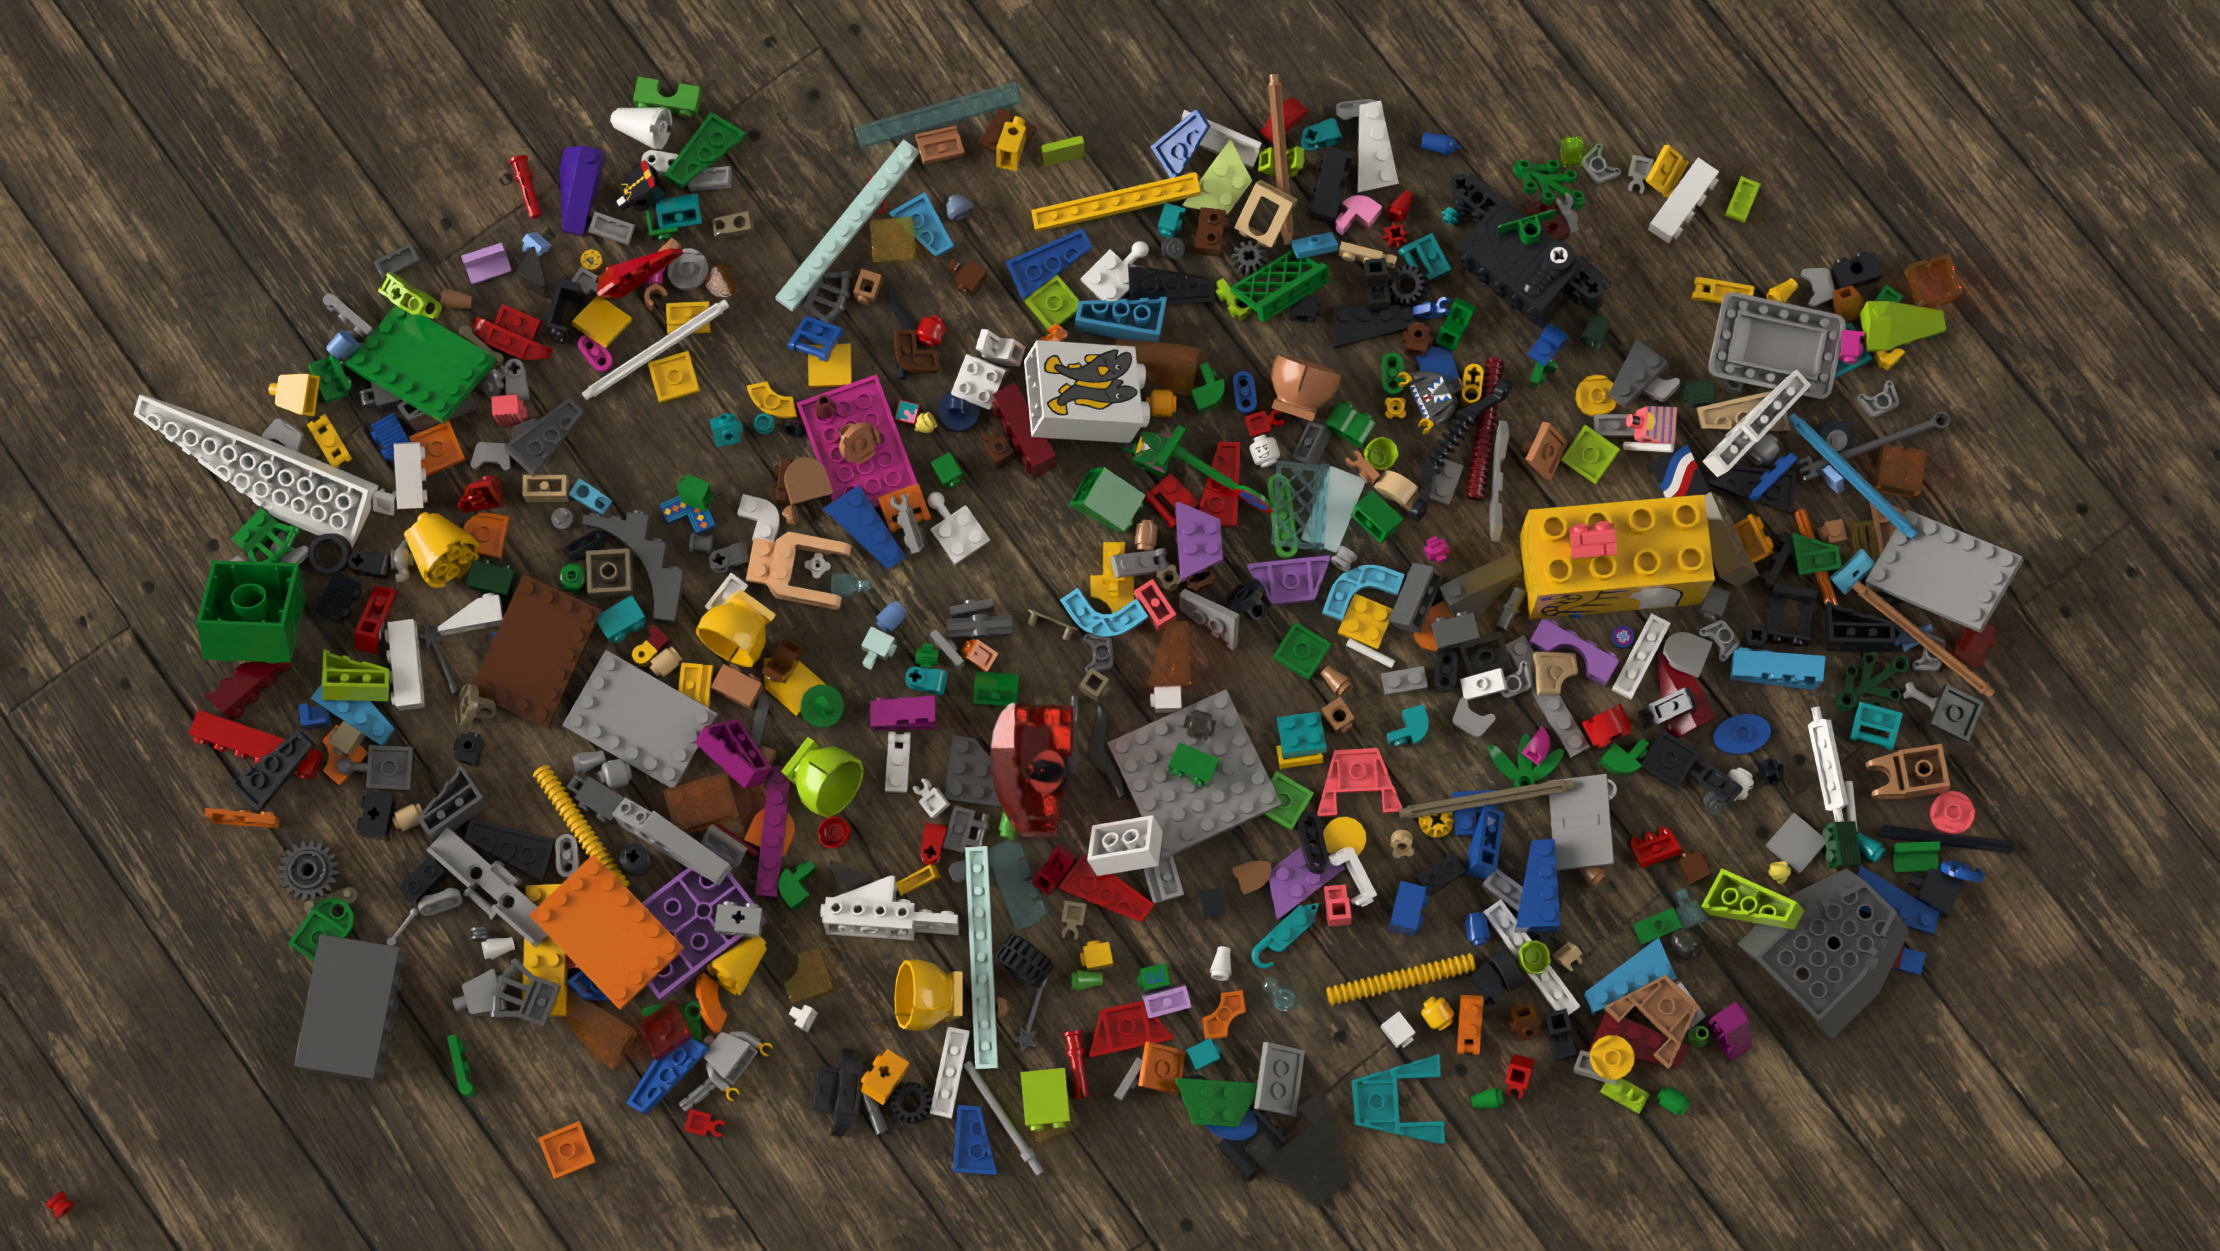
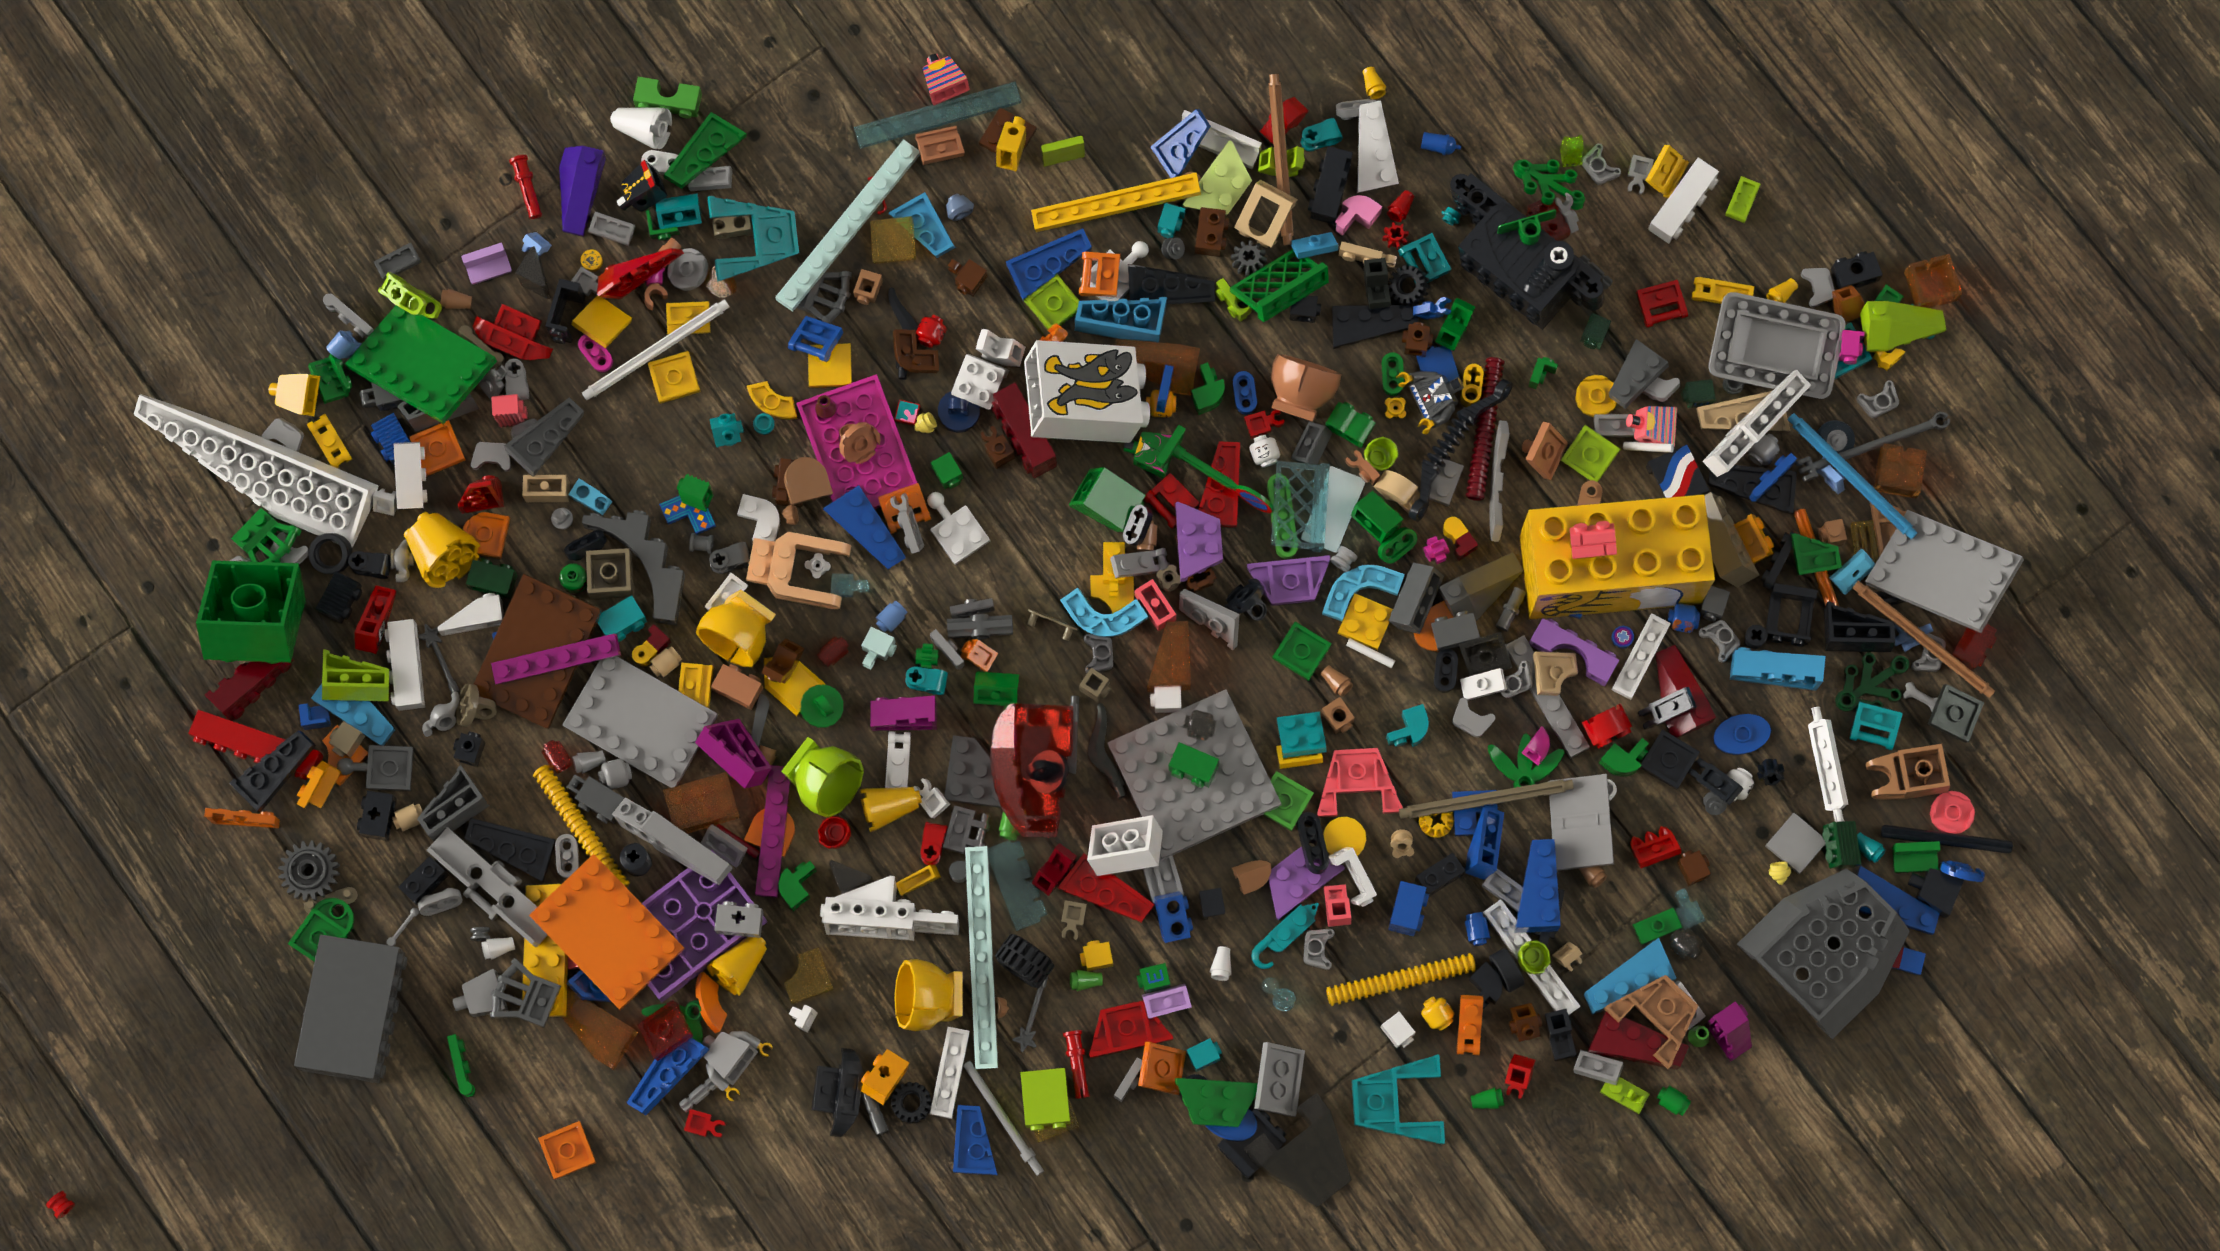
(319, 786): none -> light orange bracket
(442, 716): none -> light grey piece
(556, 659): none -> magenta plate
(556, 756): none -> clear red brick
(773, 235): none -> teal wing
(793, 427): black piece -> none
(833, 651): none -> clear red brick
(888, 804): none -> yellow cone
(944, 79): none -> coral torso
(1107, 274): none -> orange plate
(1137, 525): none -> beam
(1164, 389): none -> blue tile
(1168, 918): none -> blue brick
(1217, 1023): orange tile -> none
(1315, 948): none -> light grey piece
(1374, 85): none -> yellow cone
(1396, 545): none -> green plate
(1404, 681): light grey plate -> none
(1460, 536): none -> leg
(1548, 345): blue brick -> none
(1585, 498): none -> medium nougat plate
(1612, 1057): yellow tile -> none
(1658, 297): none -> red plate
(1684, 618): none -> blue head
(1687, 652): light grey tile -> none
(1749, 902): lime wedge -> none
(1851, 812): white piece -> none

